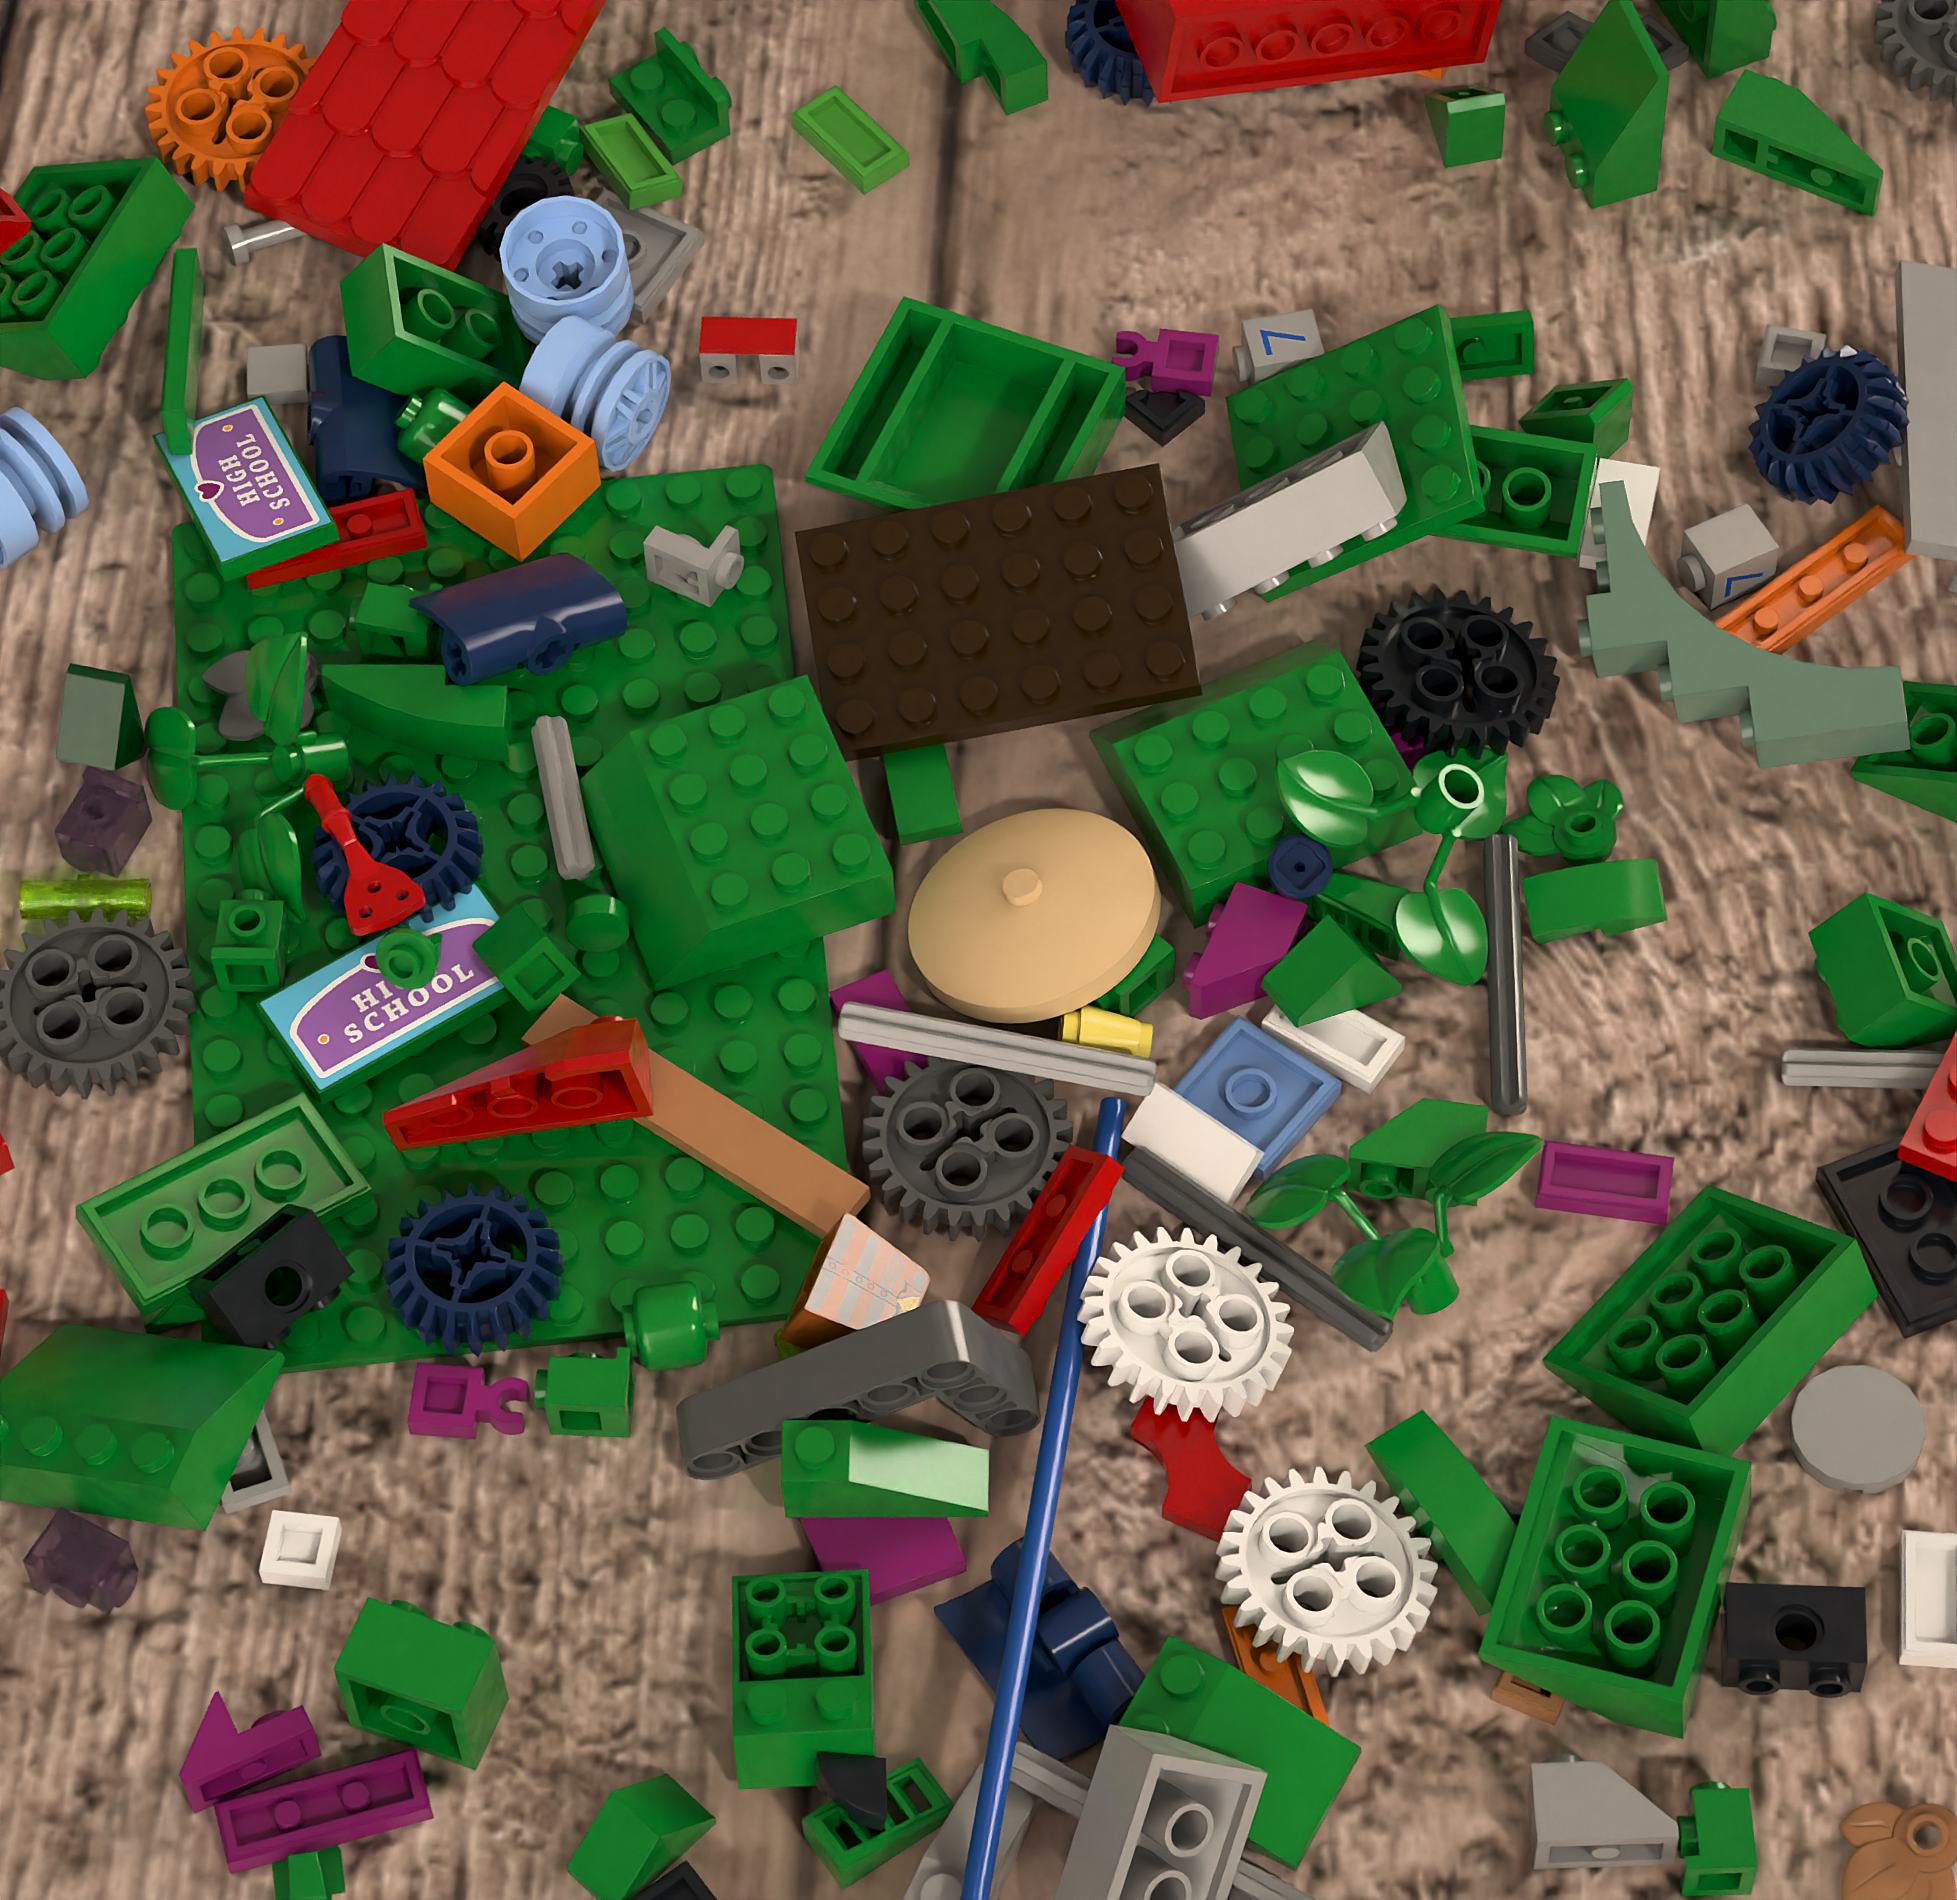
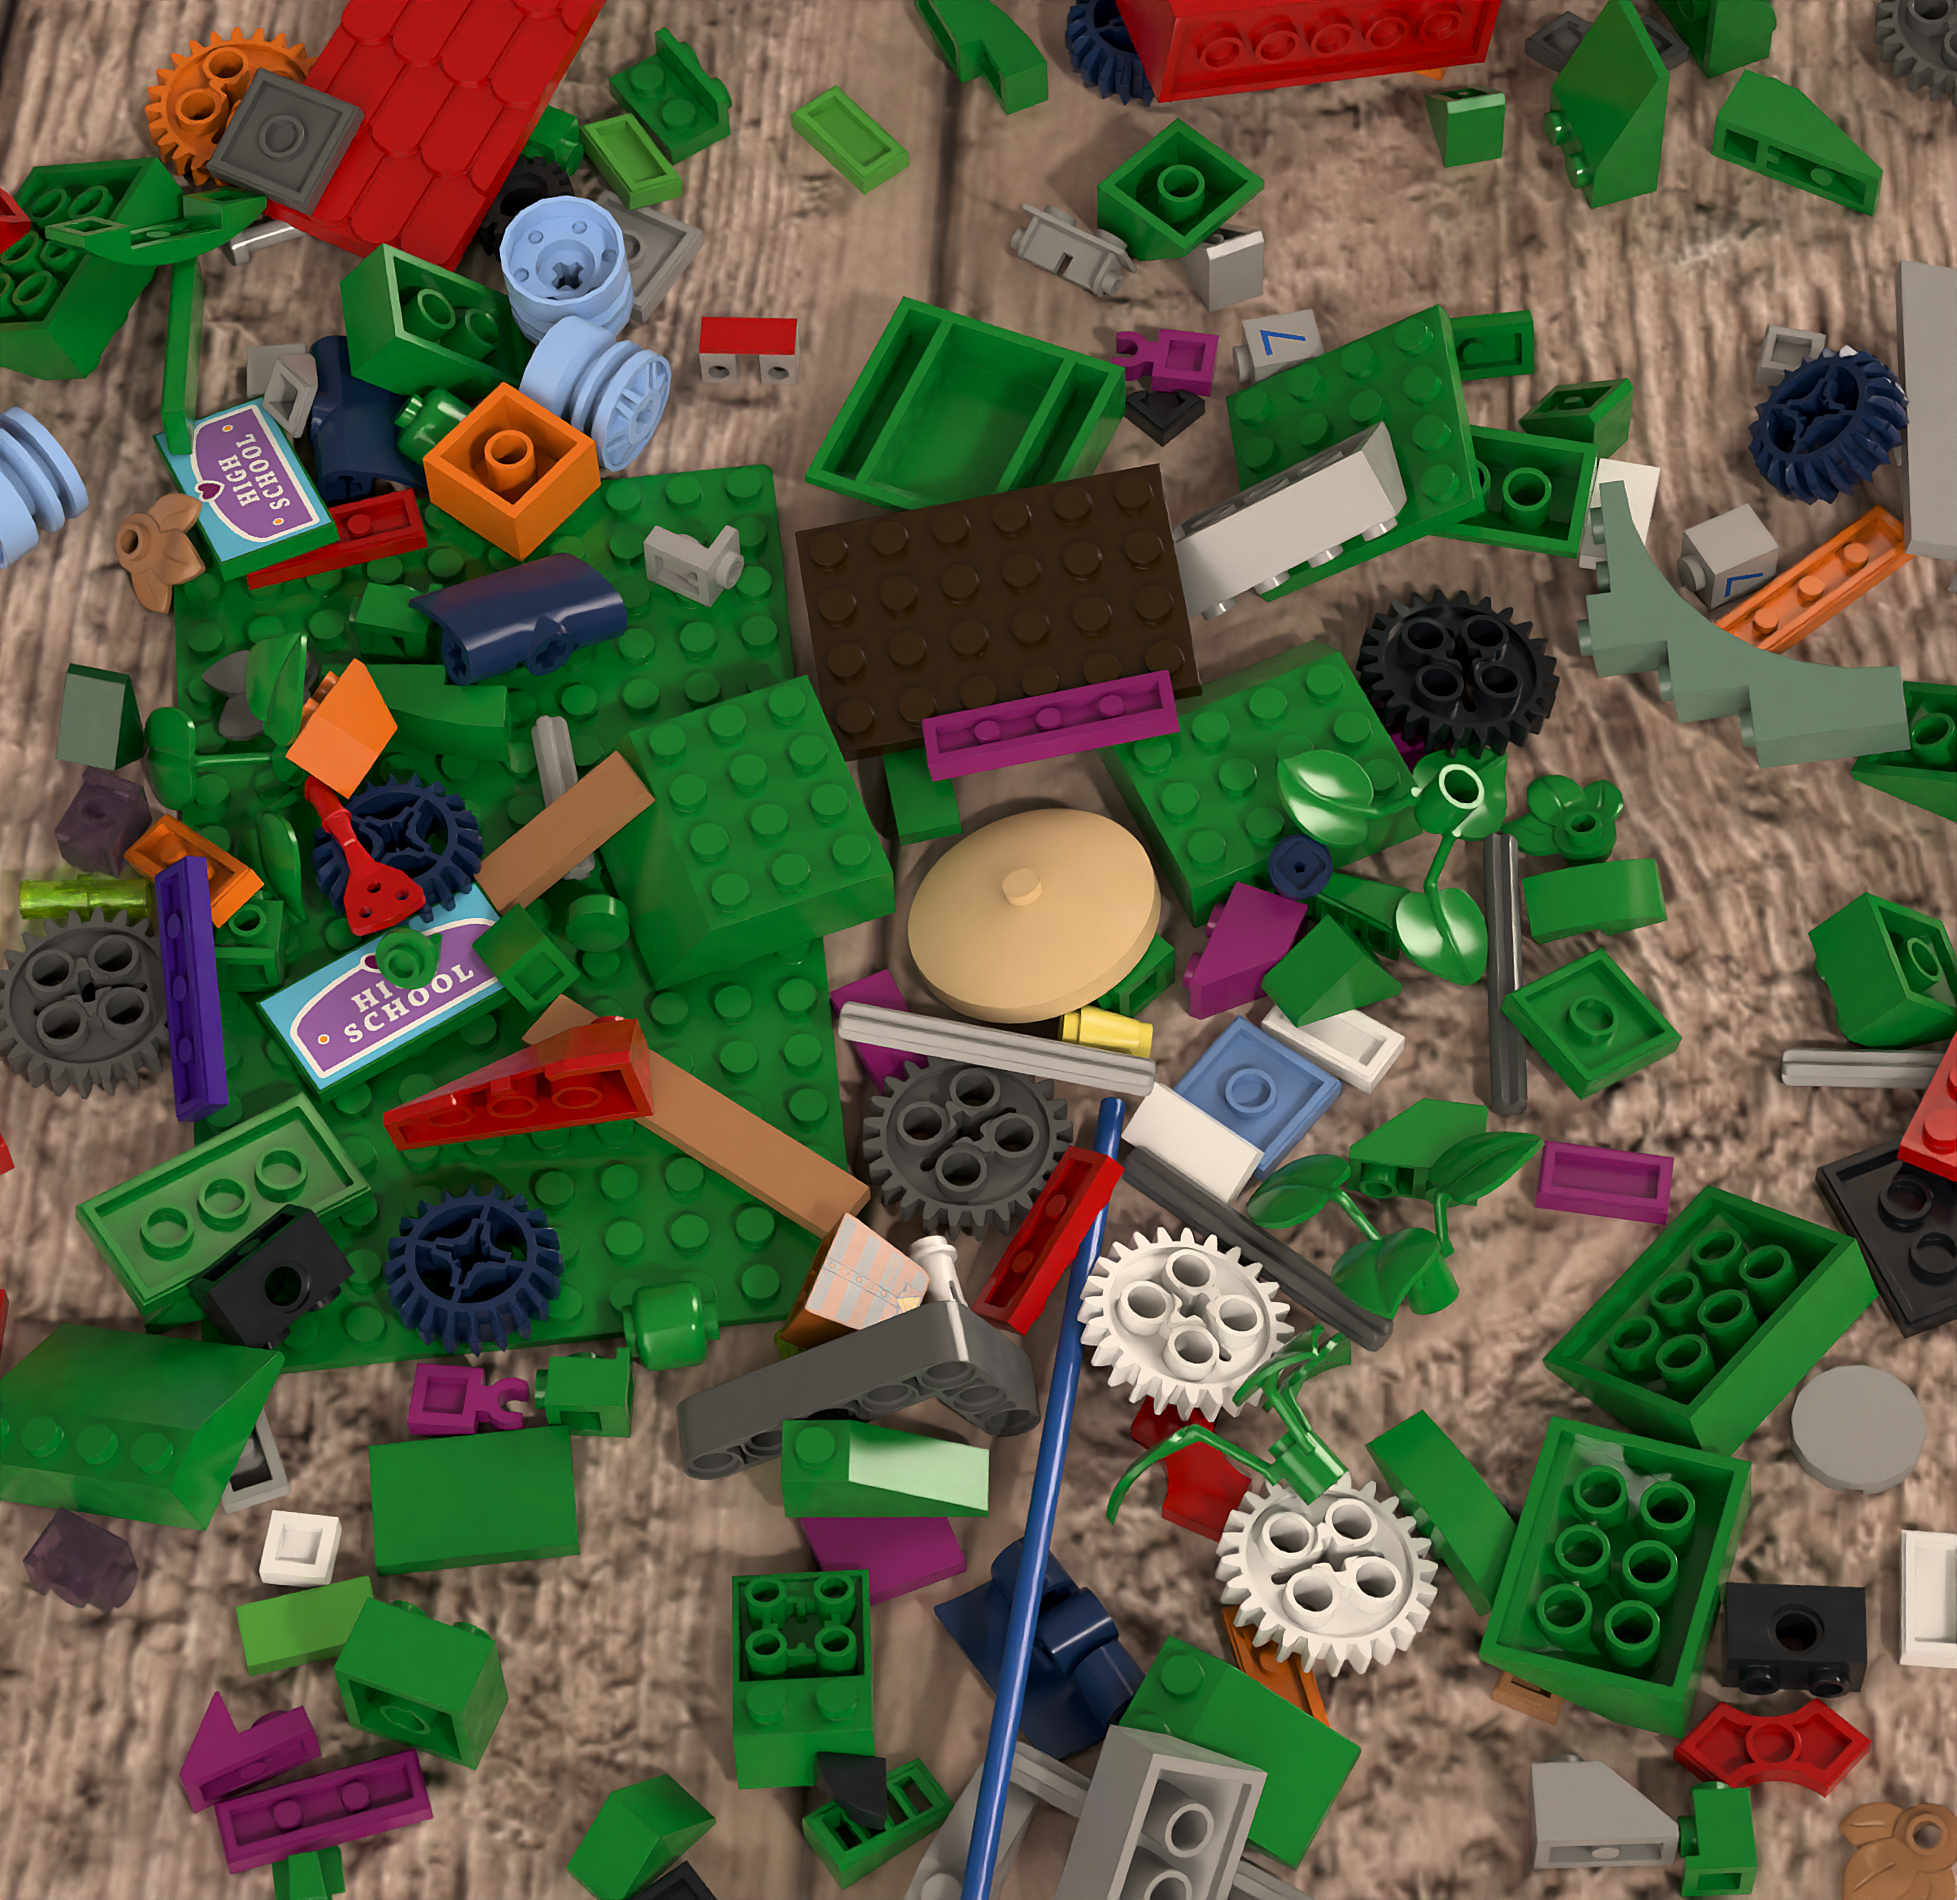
(158, 549): none -> medium nougat plate
(170, 840): none -> orange tile
(191, 989): none -> dark purple tile
(208, 222): none -> green slope
(285, 141): none -> dark grey tile
(291, 391): none -> light grey slope
(301, 1625): none -> bright green tile
(343, 729): none -> orange slope
(473, 1500): none -> green tile
(563, 834): none -> medium nougat tile
(937, 1259): none -> white pin
(1050, 725): none -> magenta plate
(1094, 257): none -> light grey hinge
(1173, 194): none -> green slope
(1227, 266): none -> light grey slope
(1299, 1454): none -> green plant
(1590, 1023): none -> green tile
(1800, 1747): none -> red tile

